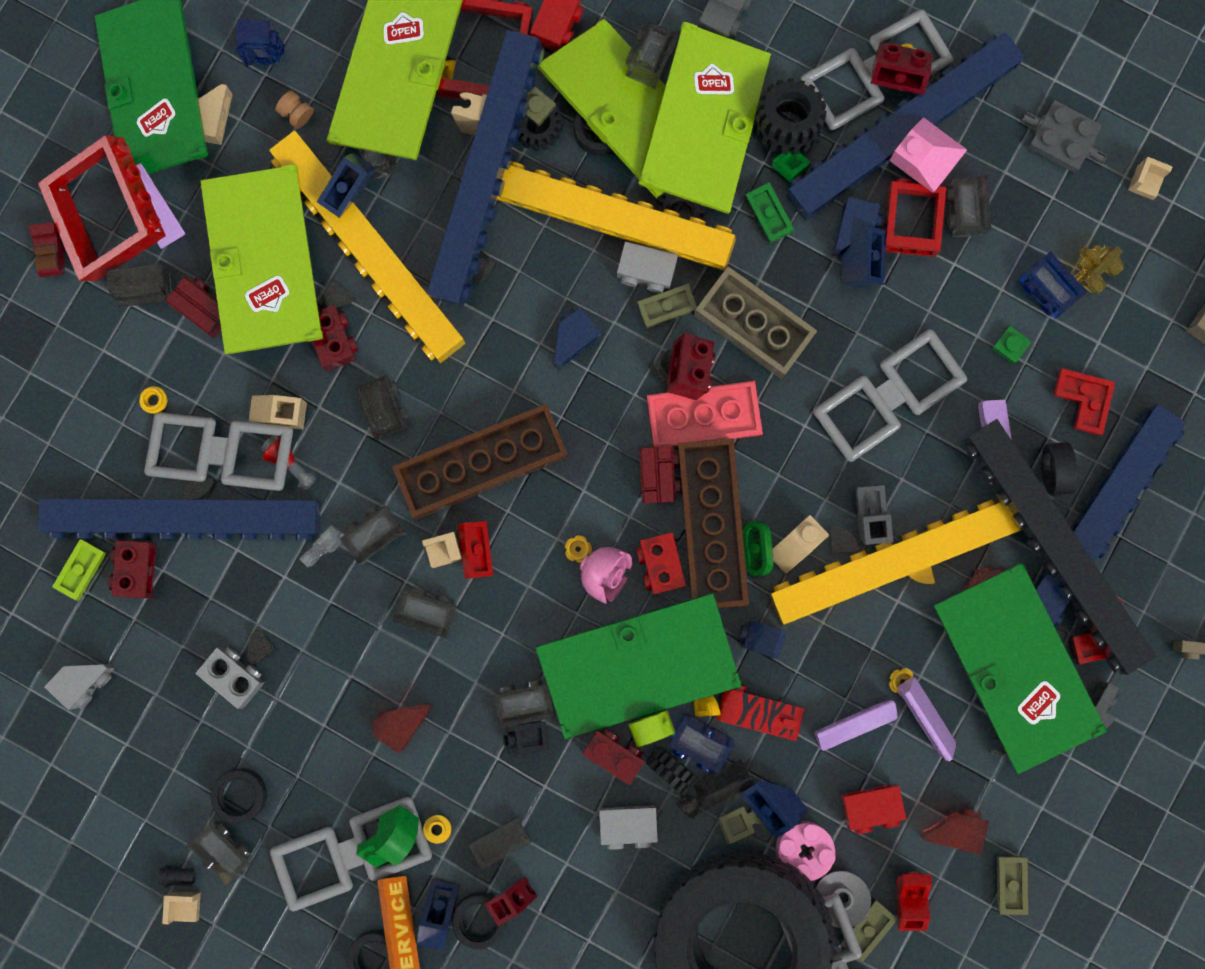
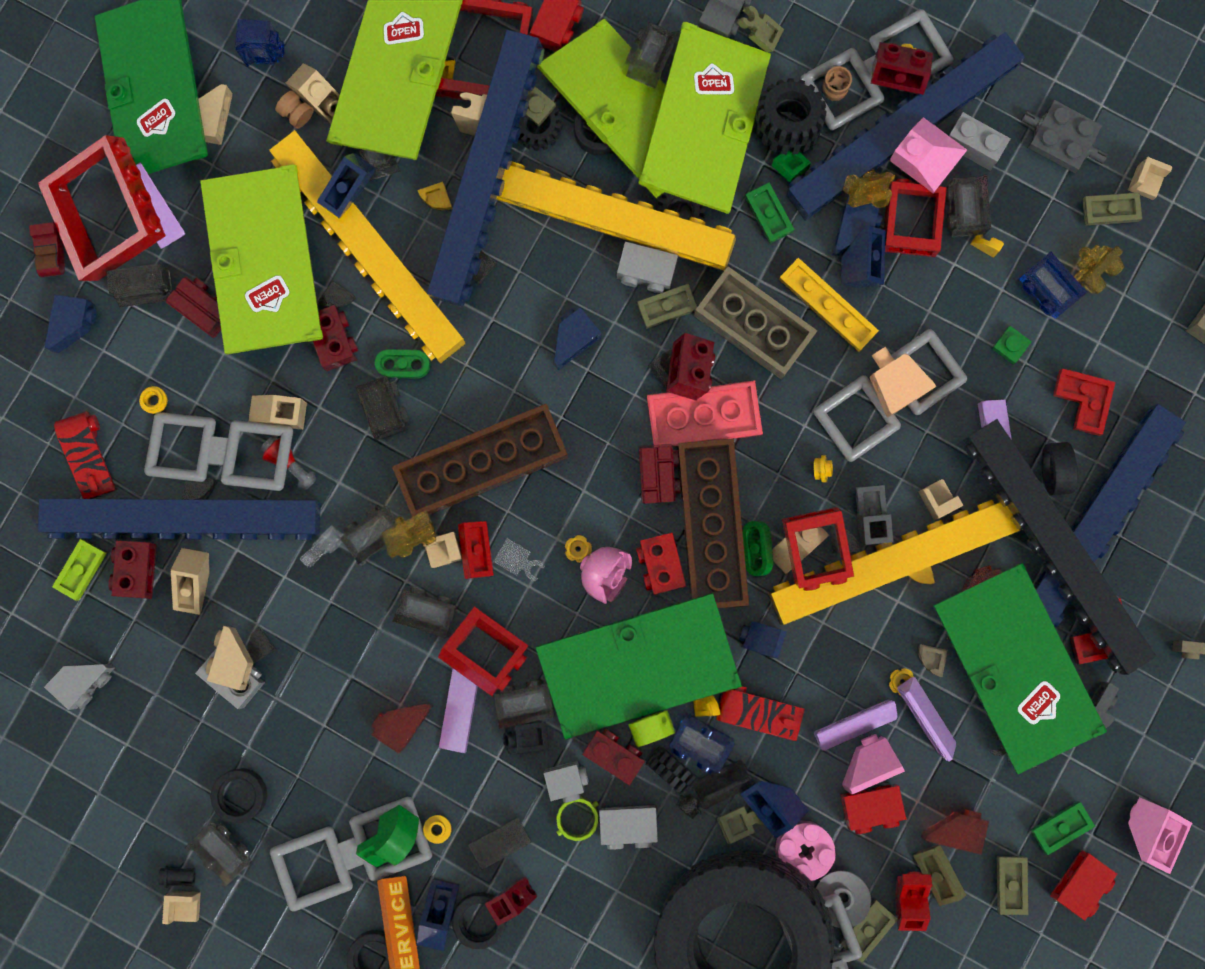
(68, 321): none -> dark blue slope
(83, 454): none -> red door
(189, 580): none -> tan slope
(231, 660): none -> tan slope
(315, 91): none -> tan slope
(403, 363): none -> green plate
(409, 534): none -> clear yellow hips
(436, 196): none -> yellow tile
(458, 713): none -> lavender slope
(470, 669): none -> red window
(515, 557): none -> clear plate
(566, 781): none -> light grey brick
(580, 837): none -> lime piece
(764, 29): none -> olive plate
(811, 521): none -> red window
(823, 468): none -> yellow plate
(828, 304): none -> yellow plate
(840, 79): none -> medium nougat wheel
(869, 189): none -> clear yellow hips
(871, 764): none -> bright pink slope
(898, 381): none -> light nougat torso
(933, 659): none -> dark tan tile
(939, 499): none -> tan panel
(944, 880): none -> olive plate
(982, 142): none -> light grey brick
(990, 247): none -> yellow tile
(1062, 828): none -> green plate
(1084, 885): none -> red brick
(1112, 209): none -> olive plate
(1157, 834): none -> bright pink slope

